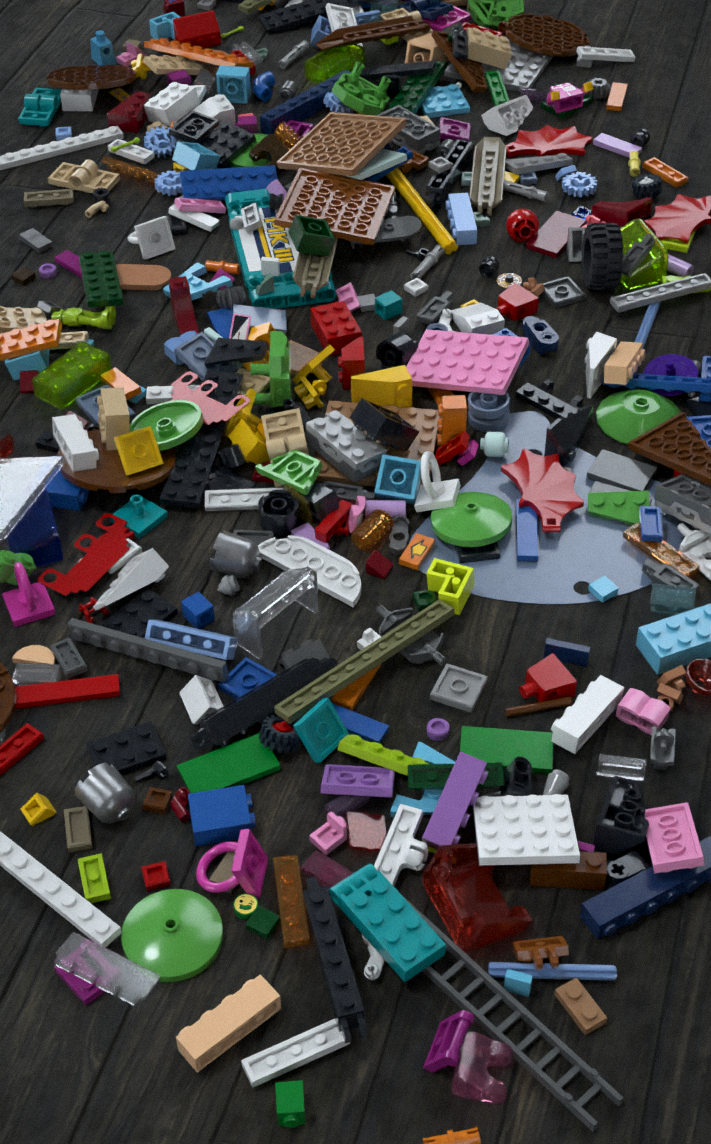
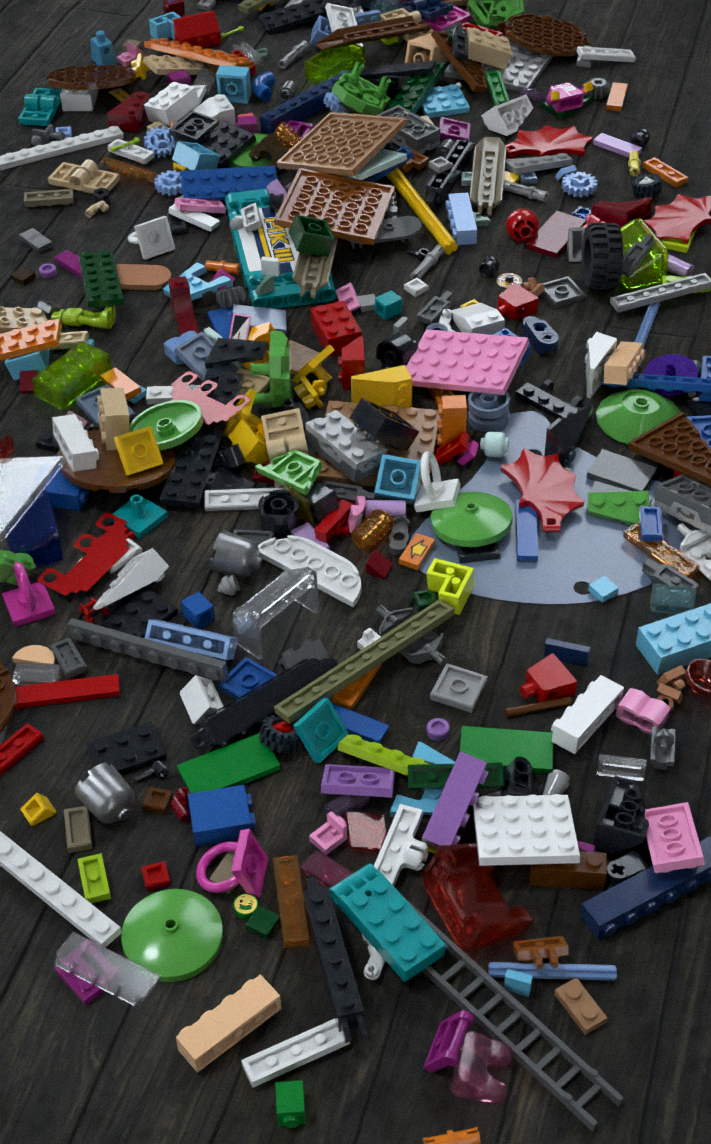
(43, 137): none -> dark grey piece

